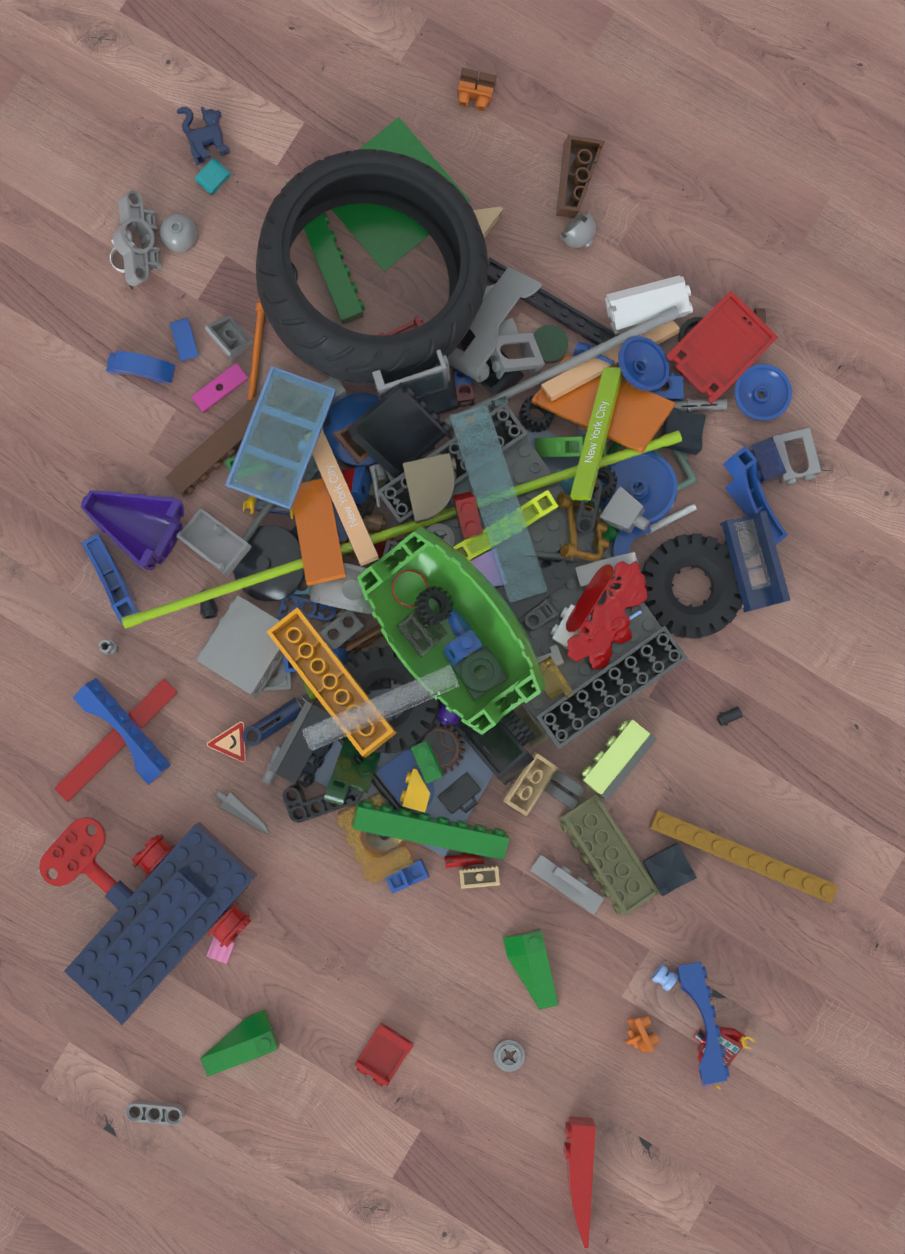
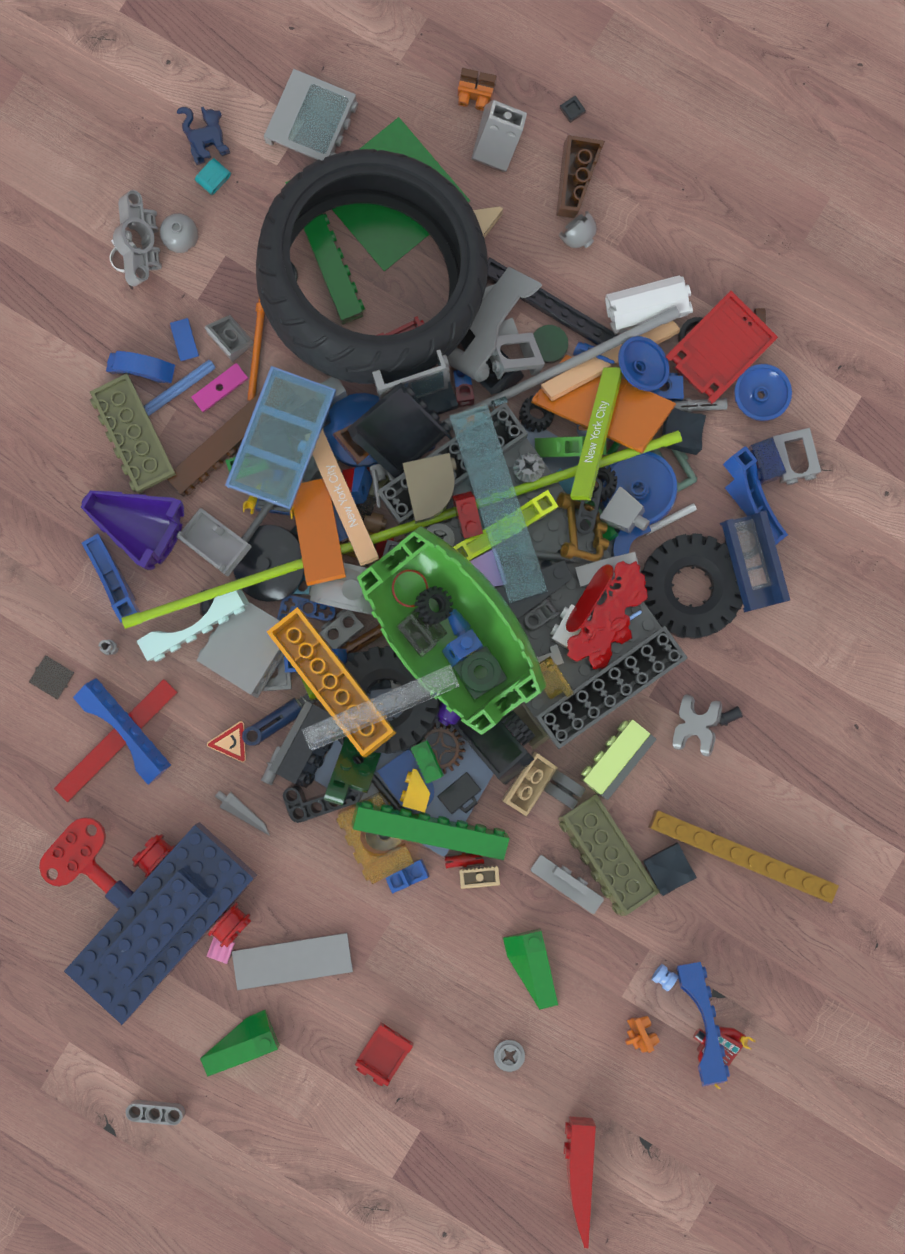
(51, 677): none -> clear smoke piece
(131, 433): none -> olive bracket
(158, 643): none -> light aqua arch
(179, 387): none -> medium blue axle
(292, 961): none -> light grey tile
(311, 116): none -> panel
(498, 135): none -> light grey slope
(527, 475): none -> light grey gear
(572, 109): none -> black tile
(697, 725): none -> light grey piece

